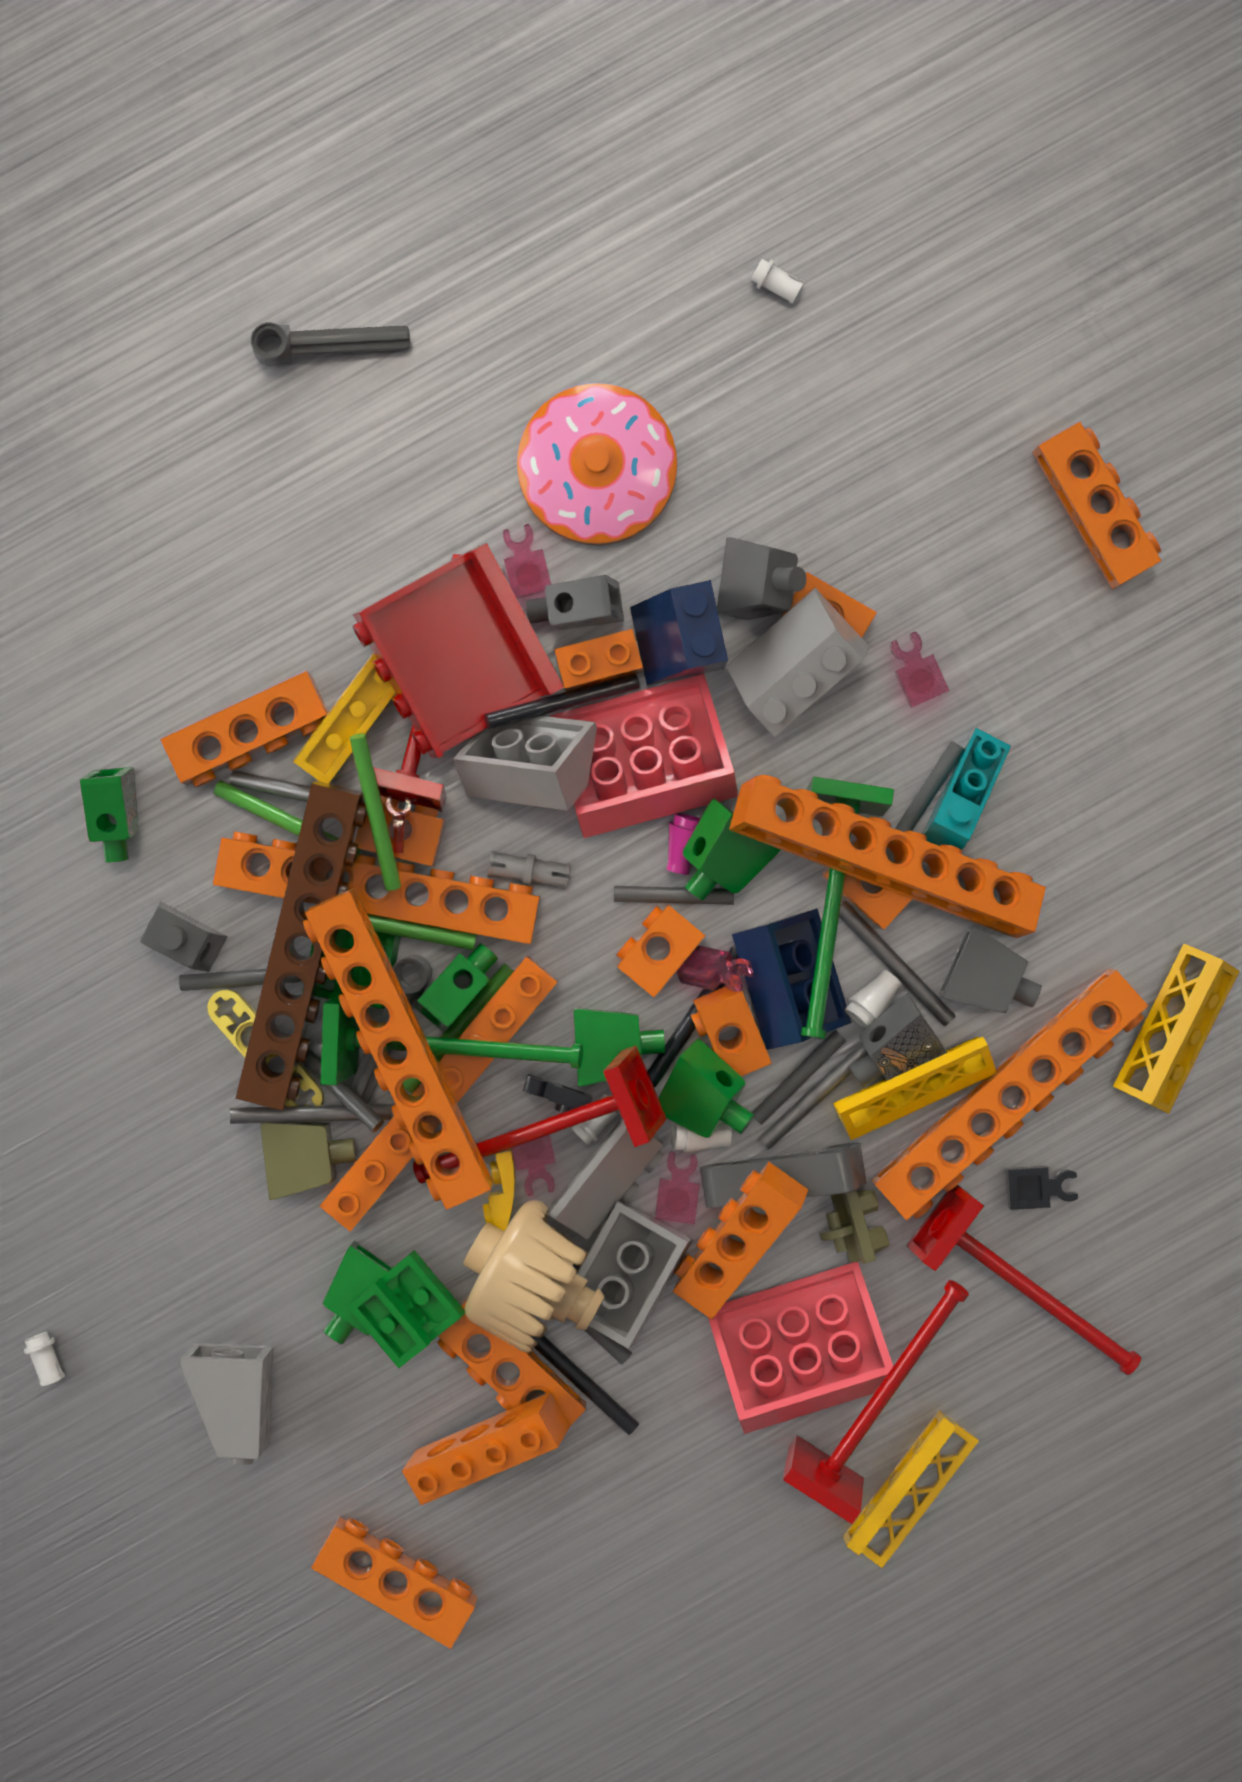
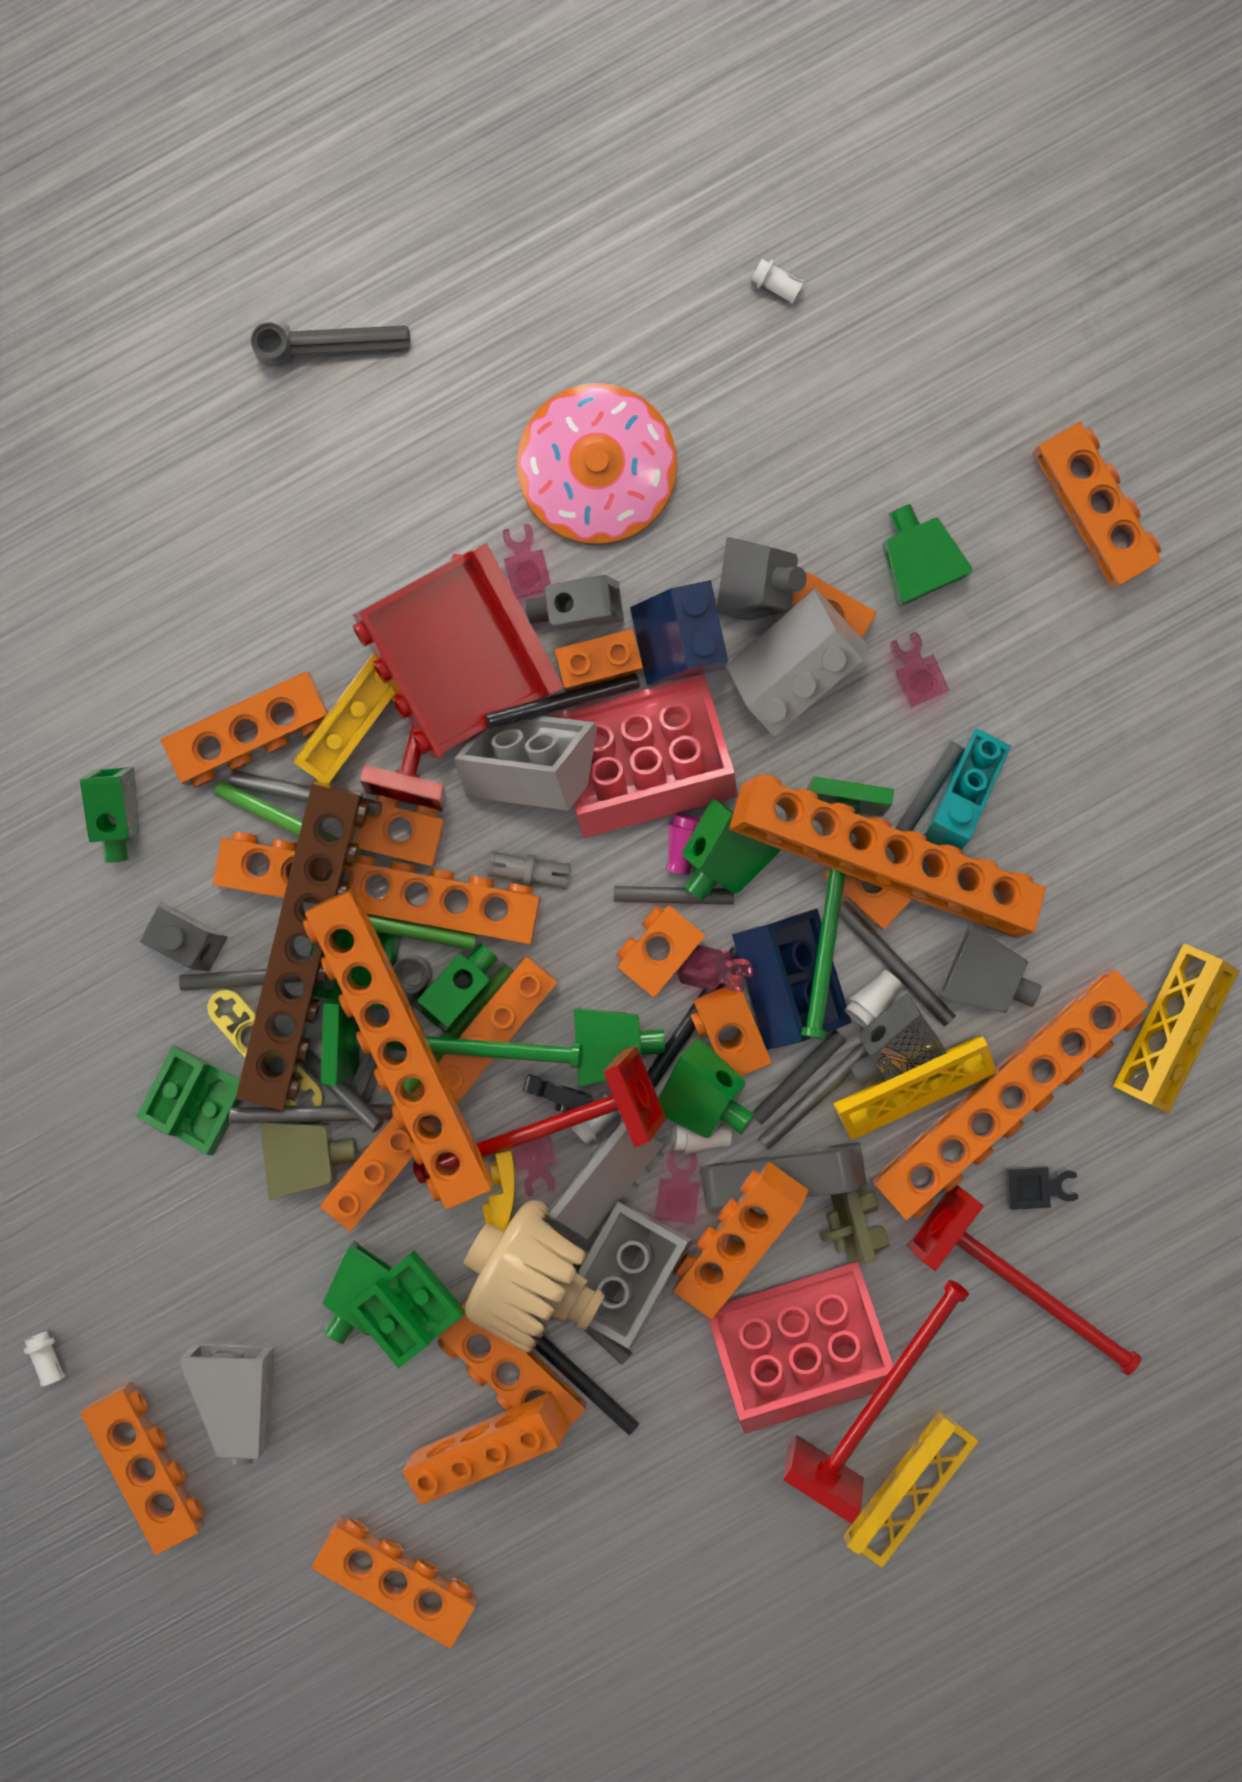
(161, 1527): none -> orange brick
(191, 1100): none -> green slope
(375, 811): bright green bar -> none
(398, 823): clear red hand -> none
(921, 556): none -> green torso

